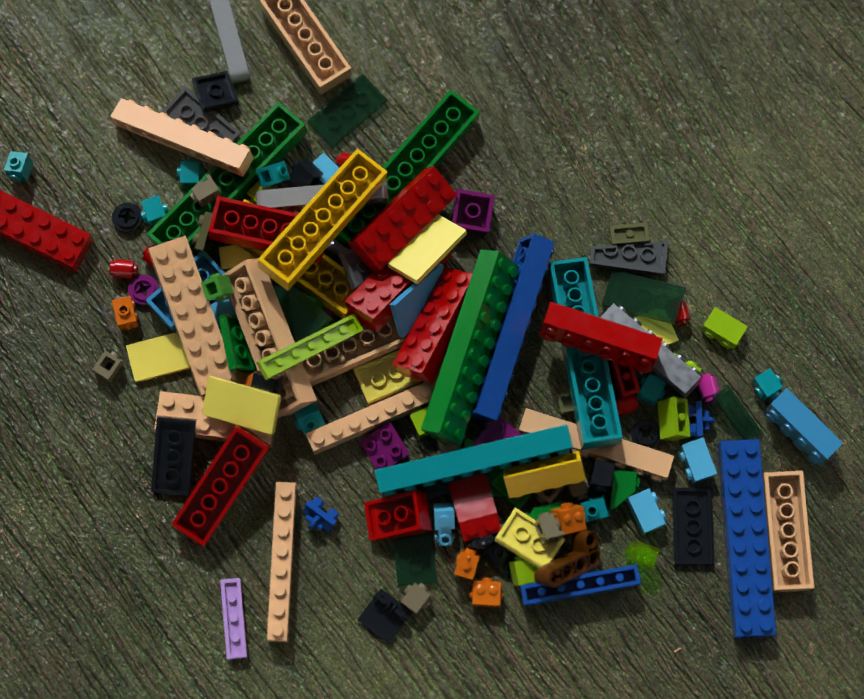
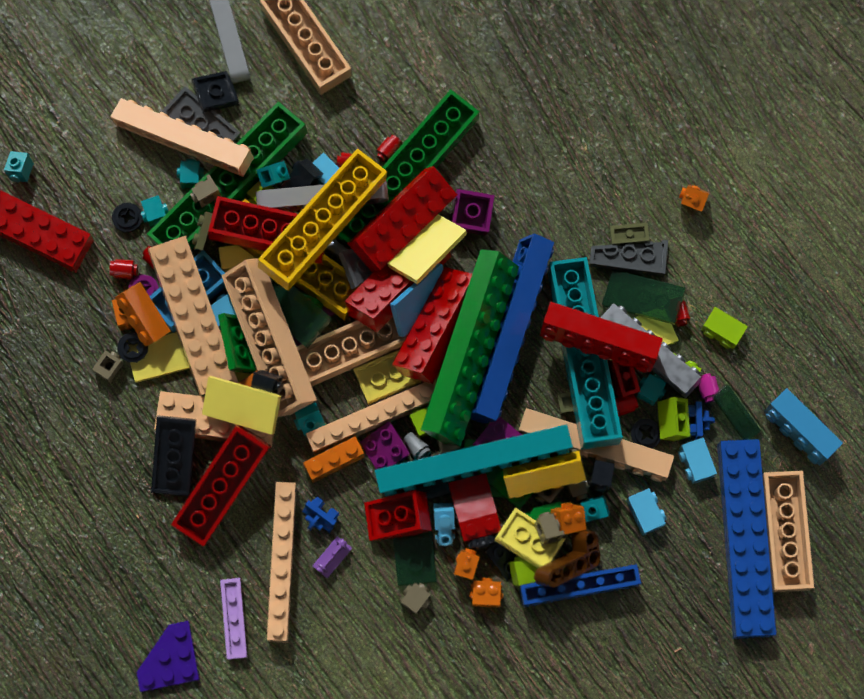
(123, 348): none -> black gear
(142, 314): none -> orange brick
(170, 660): none -> dark purple plate
(217, 287): bright green brick -> none
(309, 346): lime plate -> none
(332, 557): none -> medium lavender hinge
(334, 459): none -> orange brick
(347, 111): clear green tile -> none
(384, 615): black hinge -> none
(388, 148): none -> red brick
(417, 447): none -> light grey cone
(622, 487): green slope -> none
(641, 554): clear neon green head -> none
(692, 527): black tile -> none
(694, 197): none -> orange head
(767, 385): teal brick -> none

